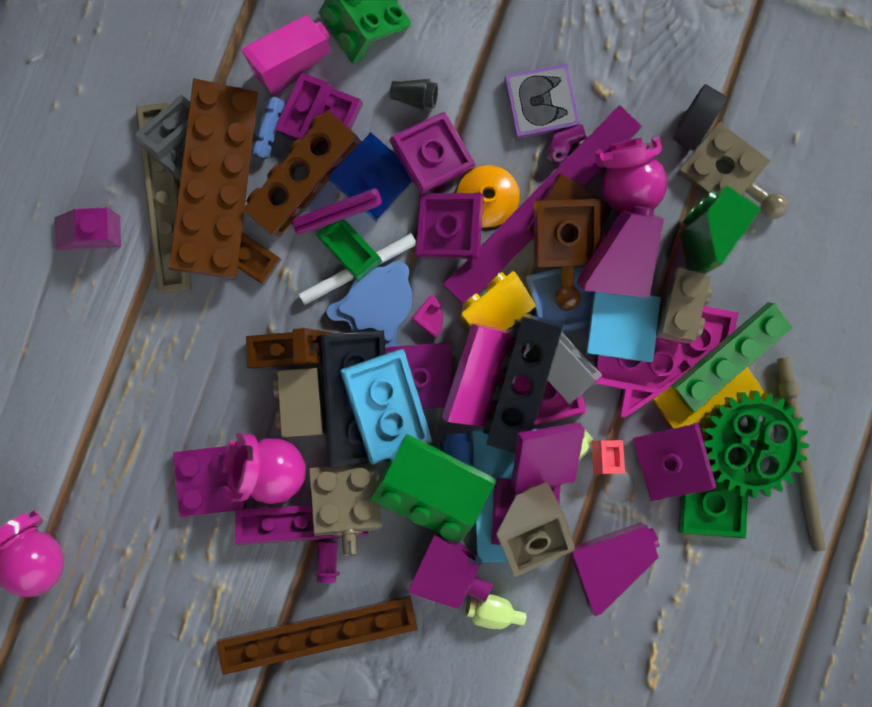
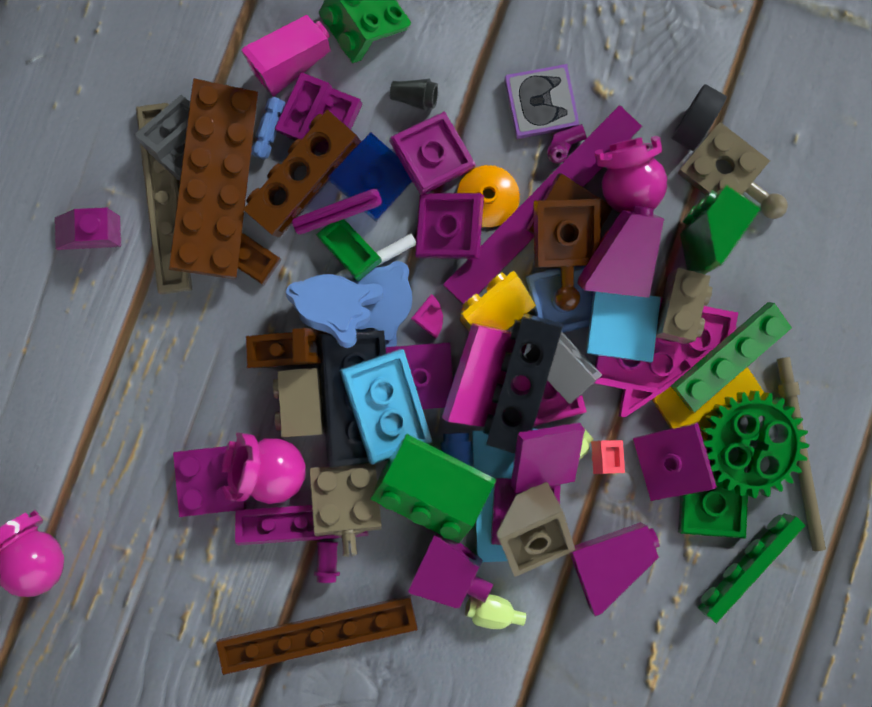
(334, 305): none -> medium blue tile
(758, 557): none -> green plate

